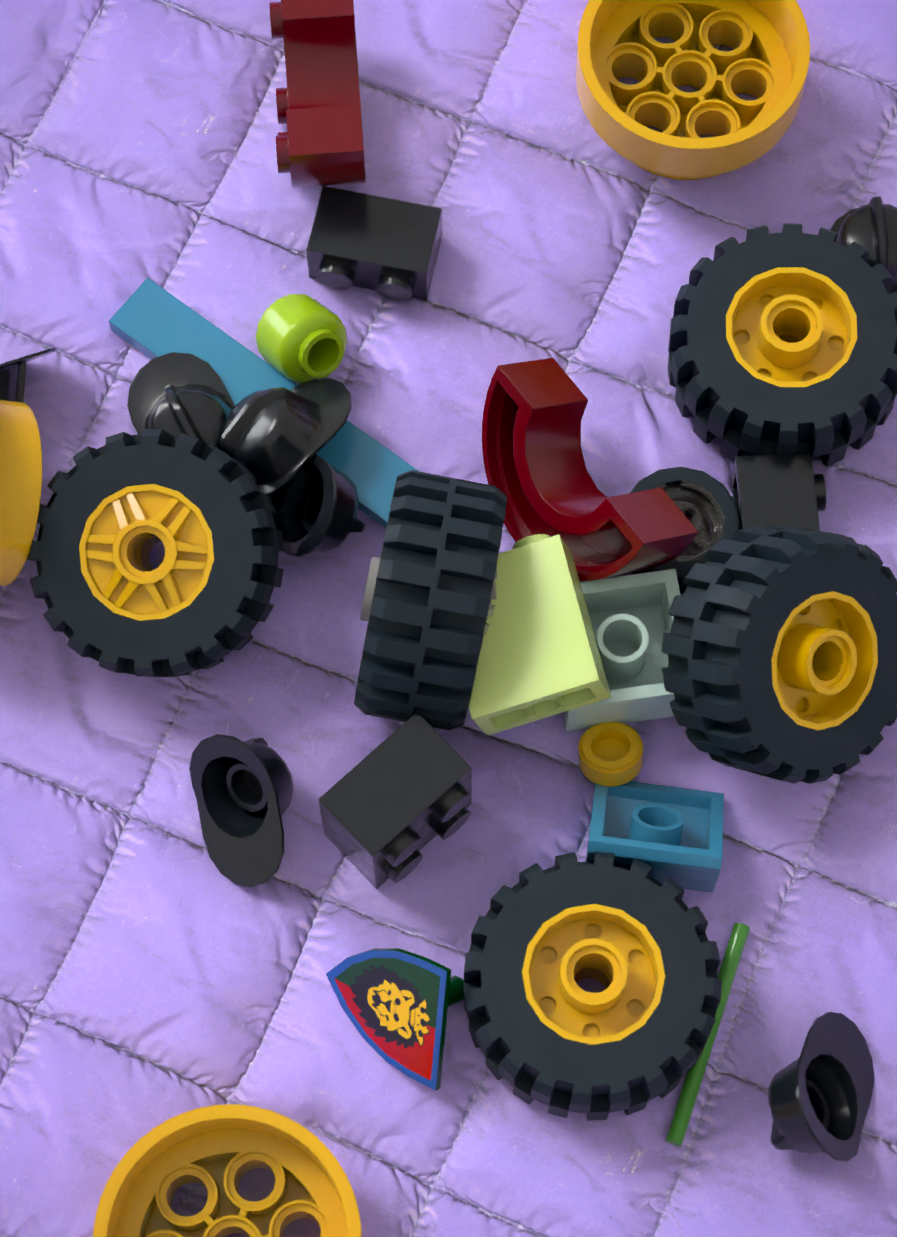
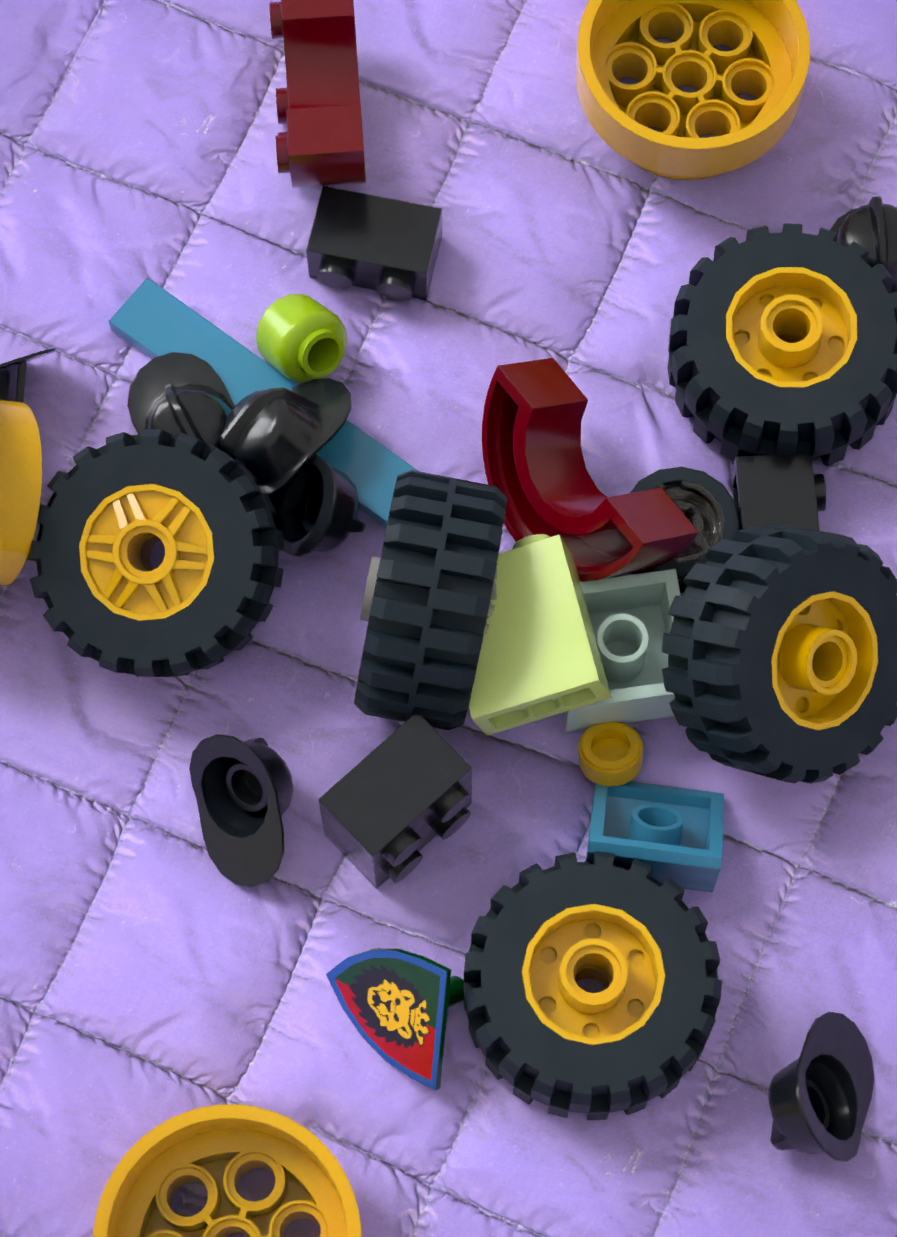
(694, 1078): bright green axle -> none

